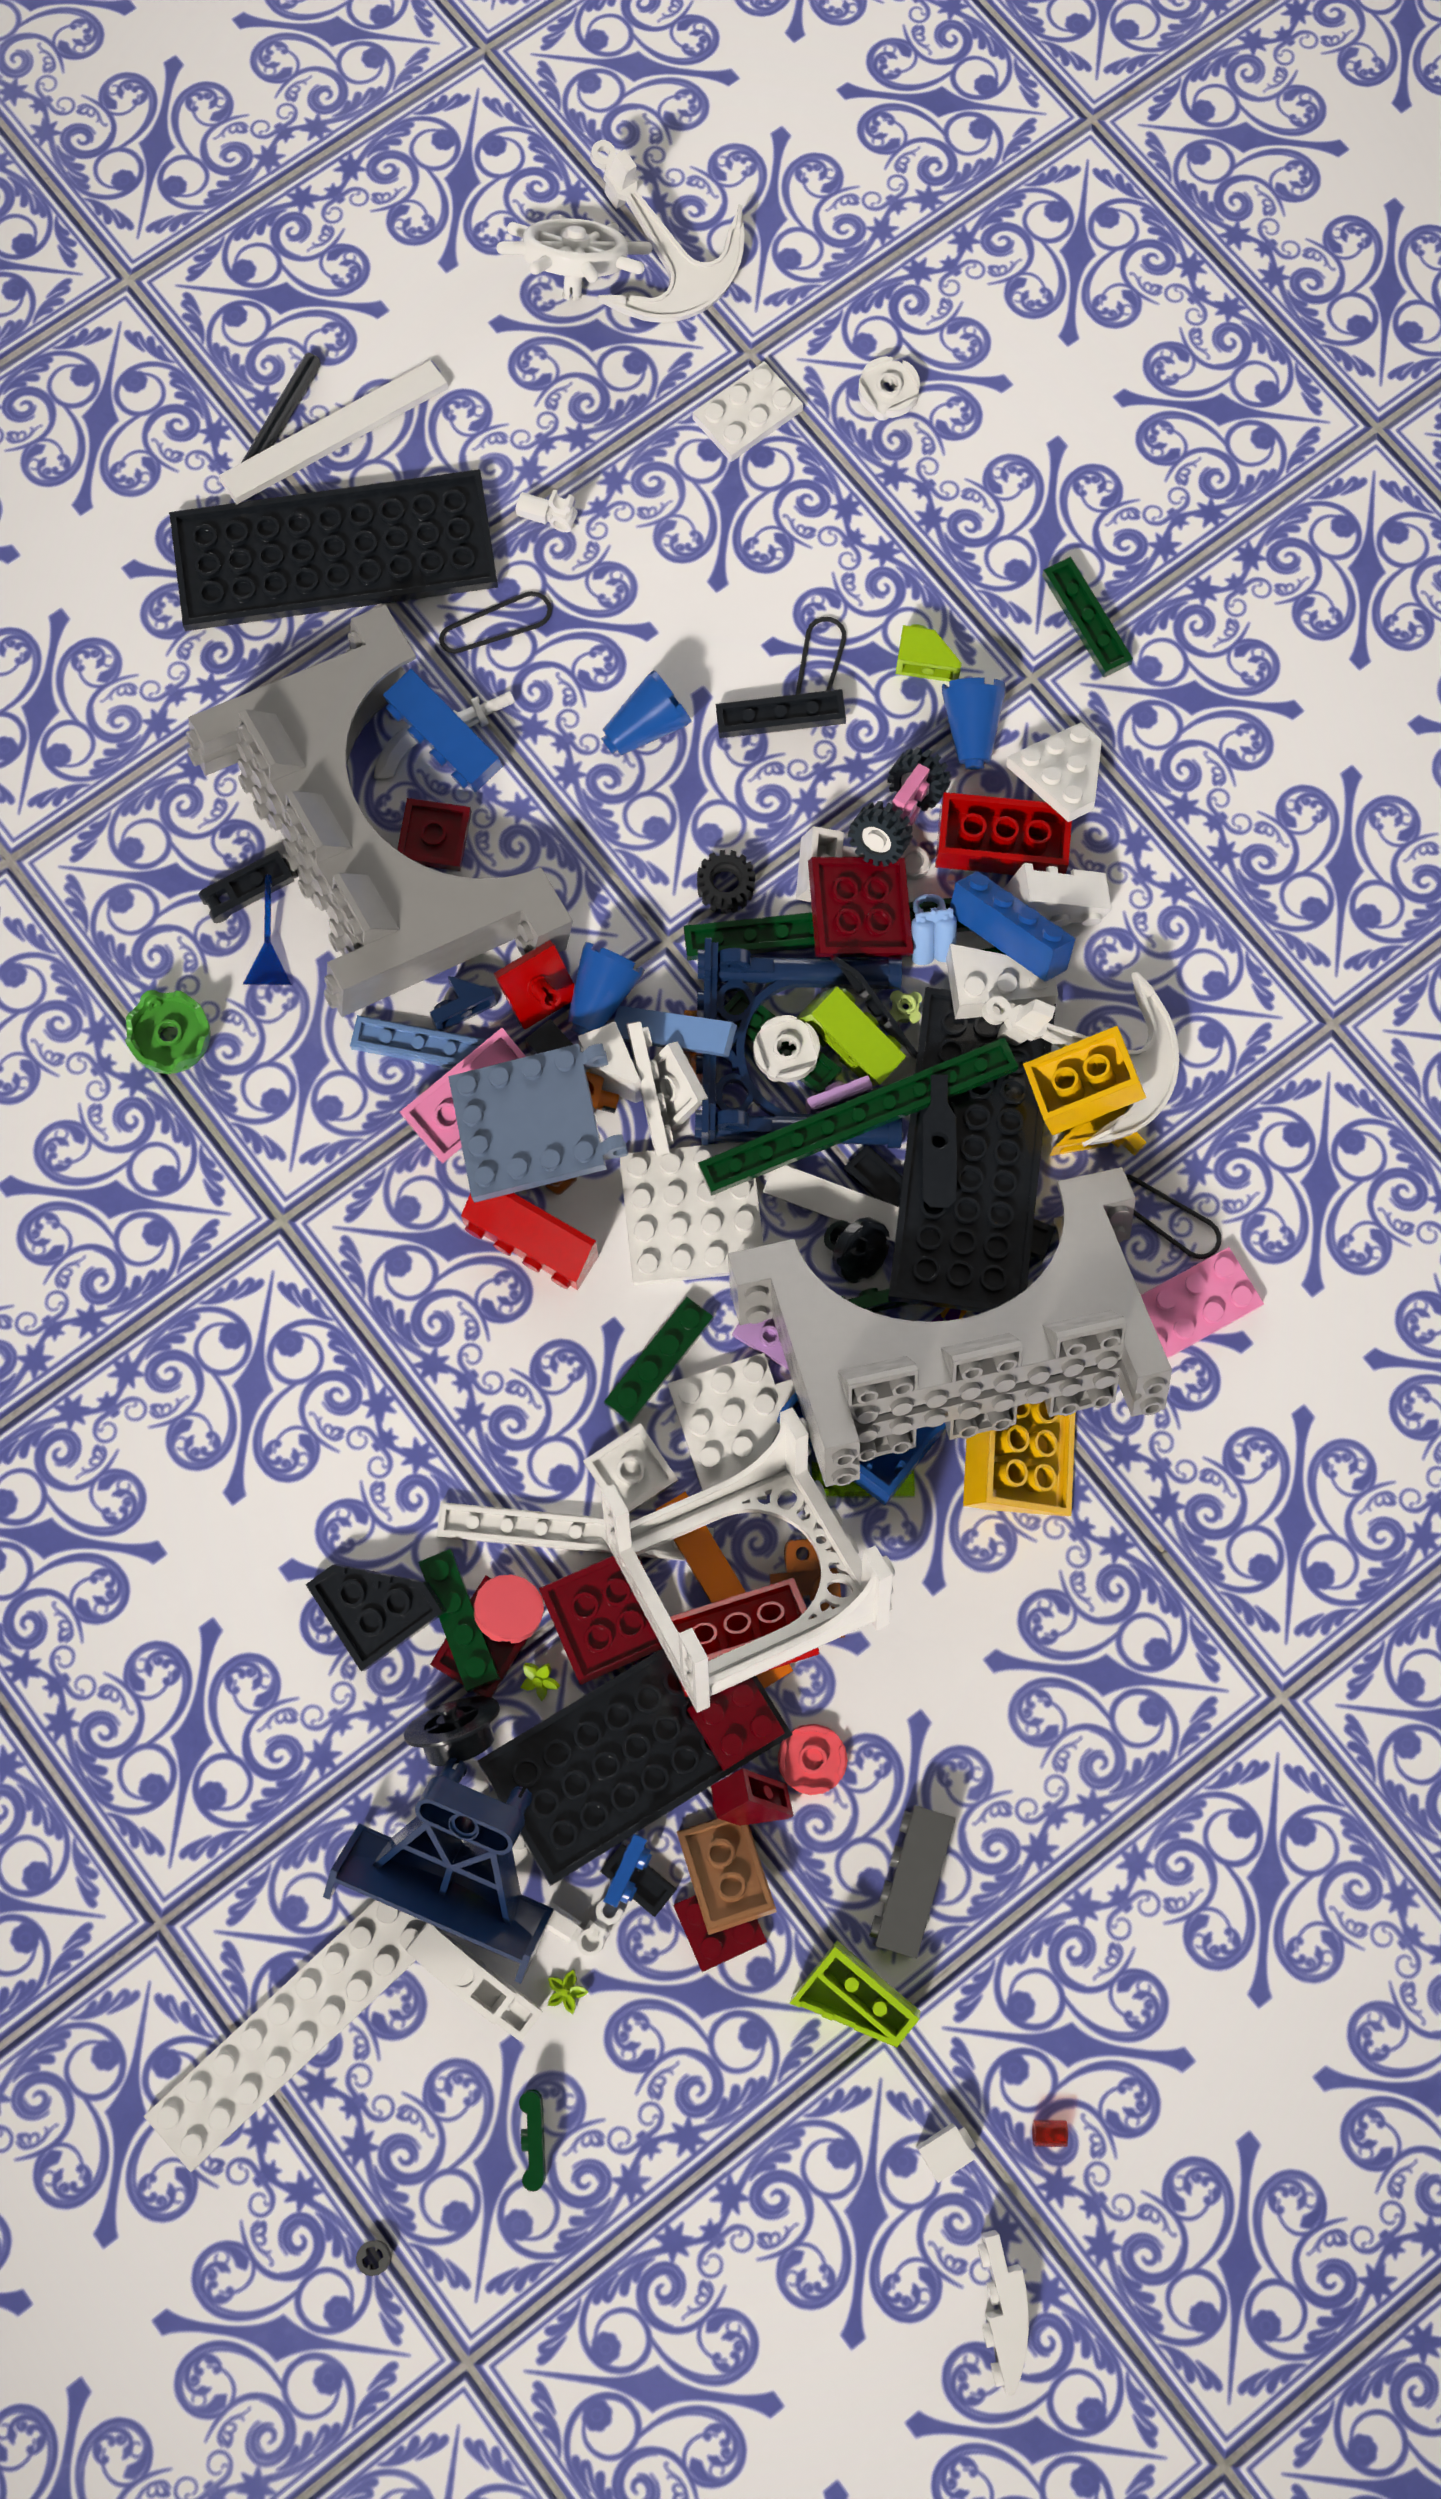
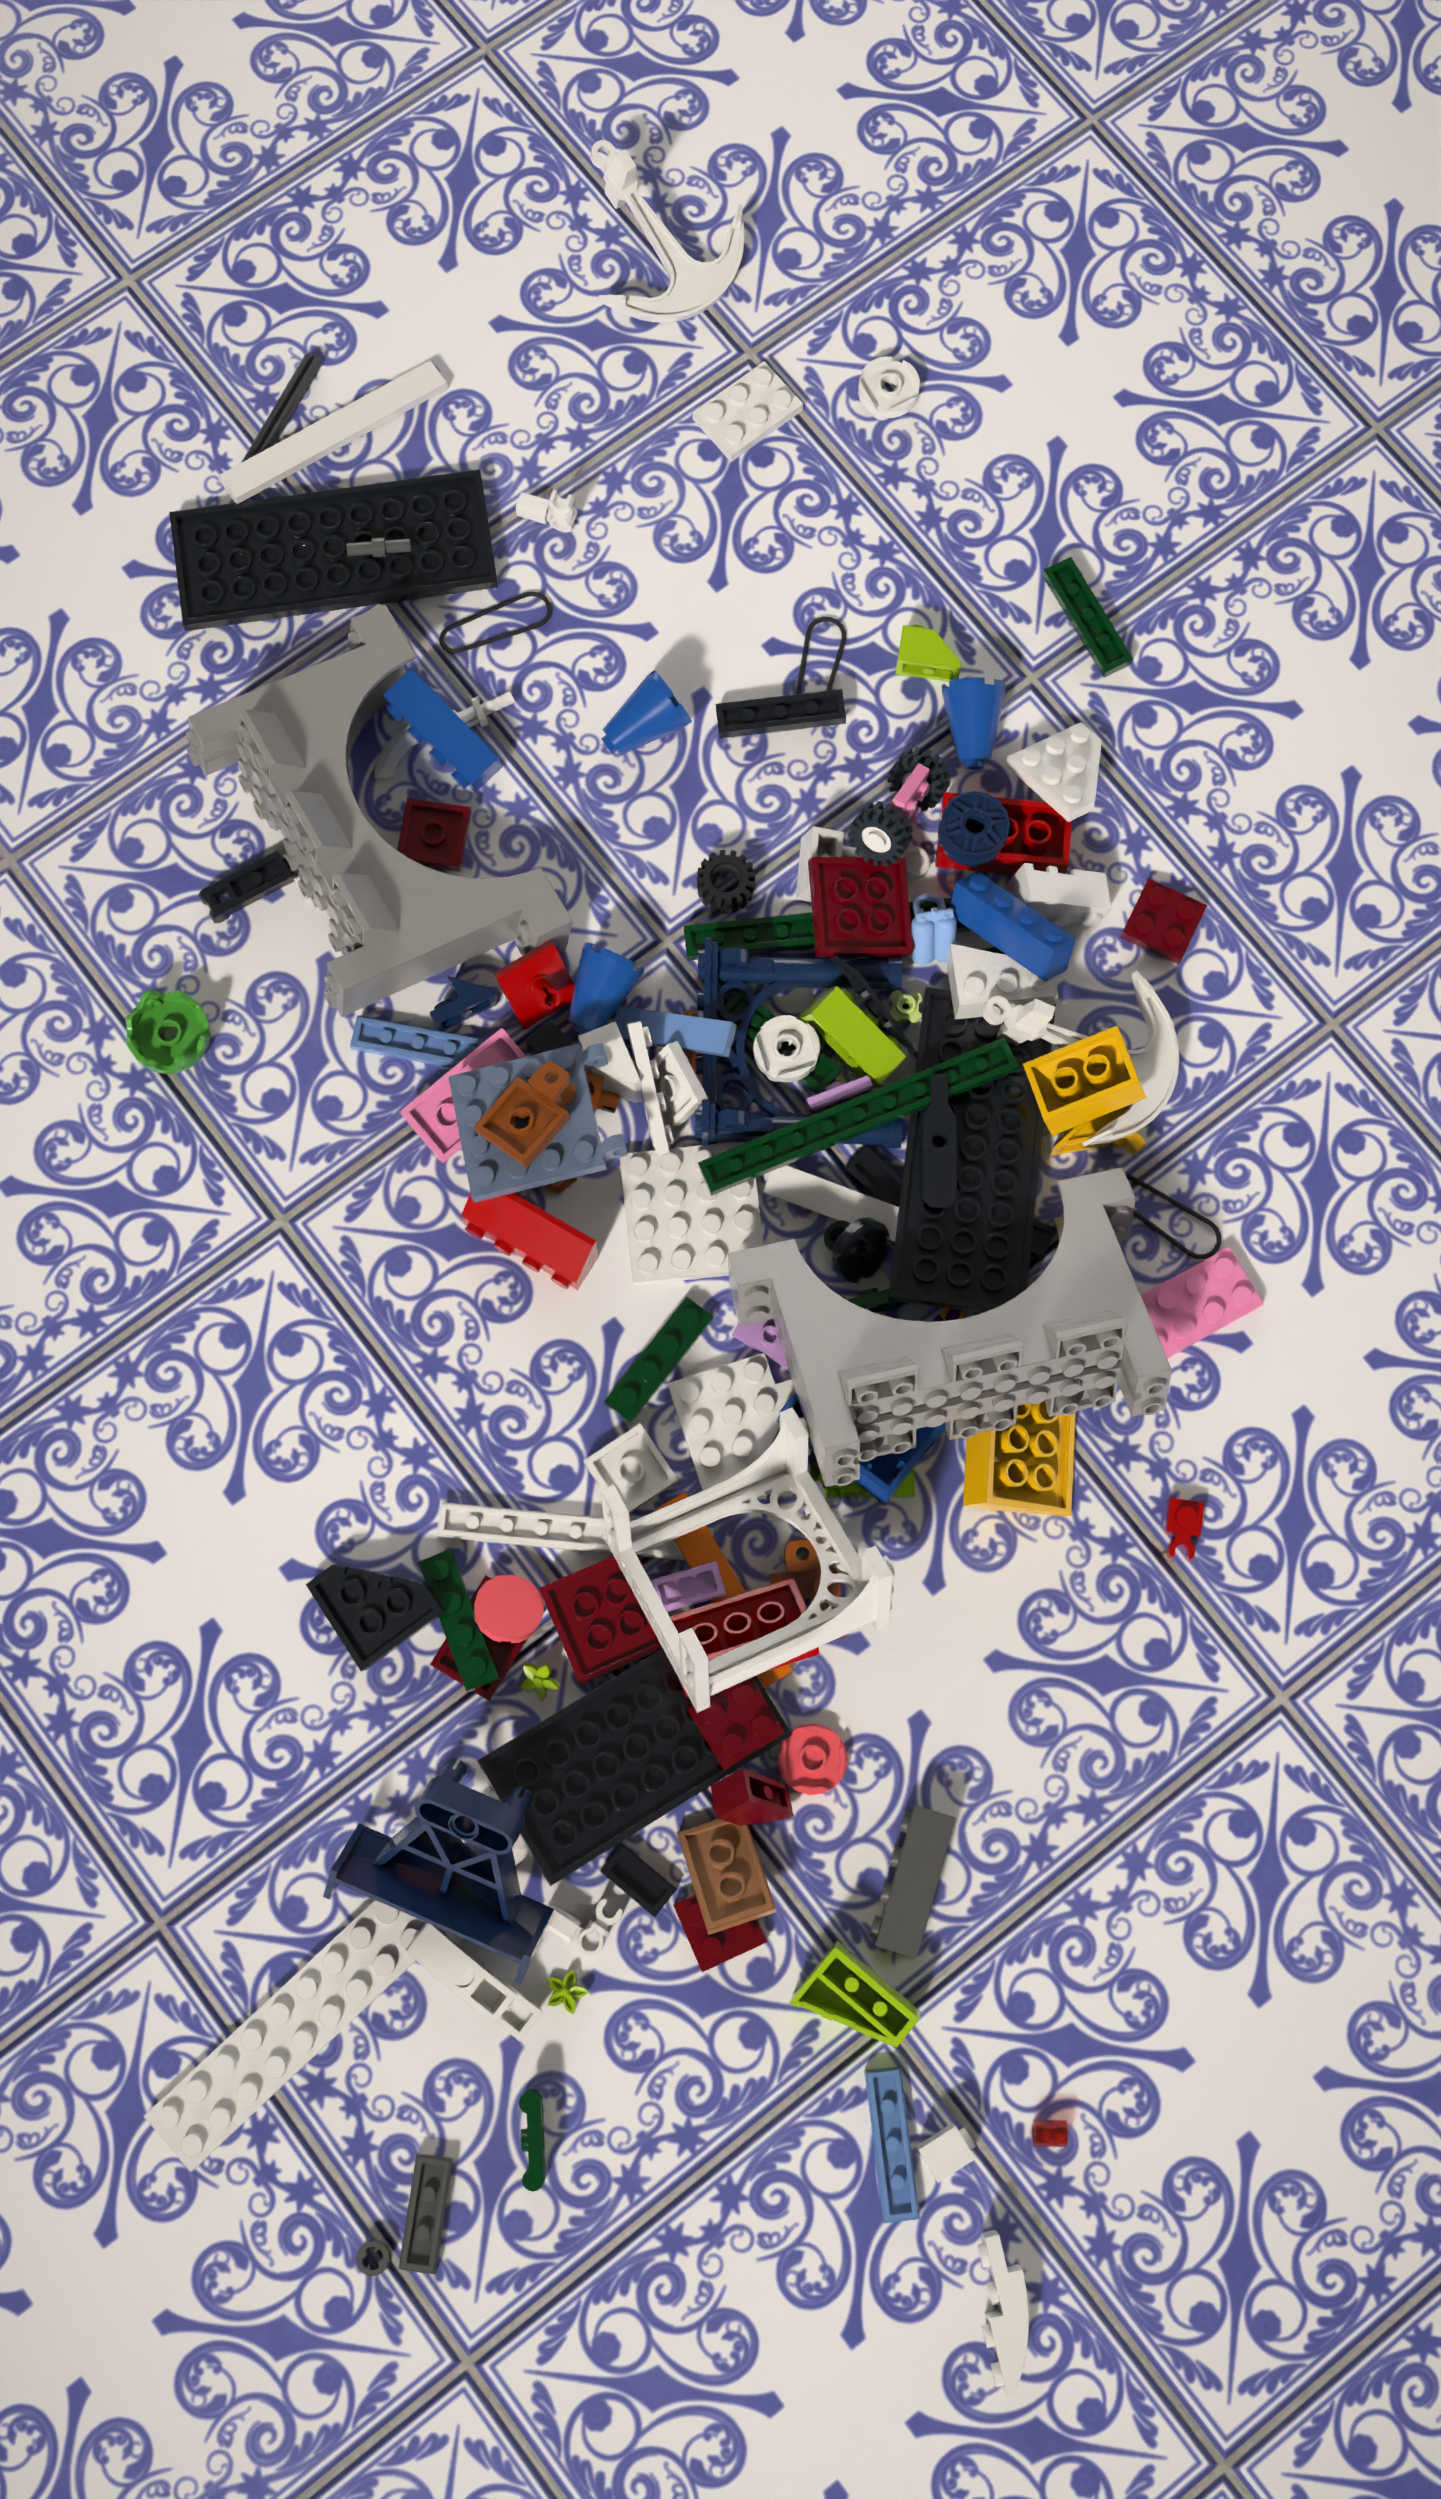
(267, 966): clear blue piece -> none
(378, 547): none -> dark grey bar
(425, 2213): none -> dark grey tile
(454, 1729): black wheel -> none
(539, 1102): none -> dark orange plate
(574, 250): white piece -> none
(634, 1857): blue plate -> none
(689, 1586): none -> lavender plate
(891, 2144): none -> medium blue tile
(977, 810): none -> dark blue wheel
(1163, 921): none -> dark red plate
(1183, 1521): none -> red plate

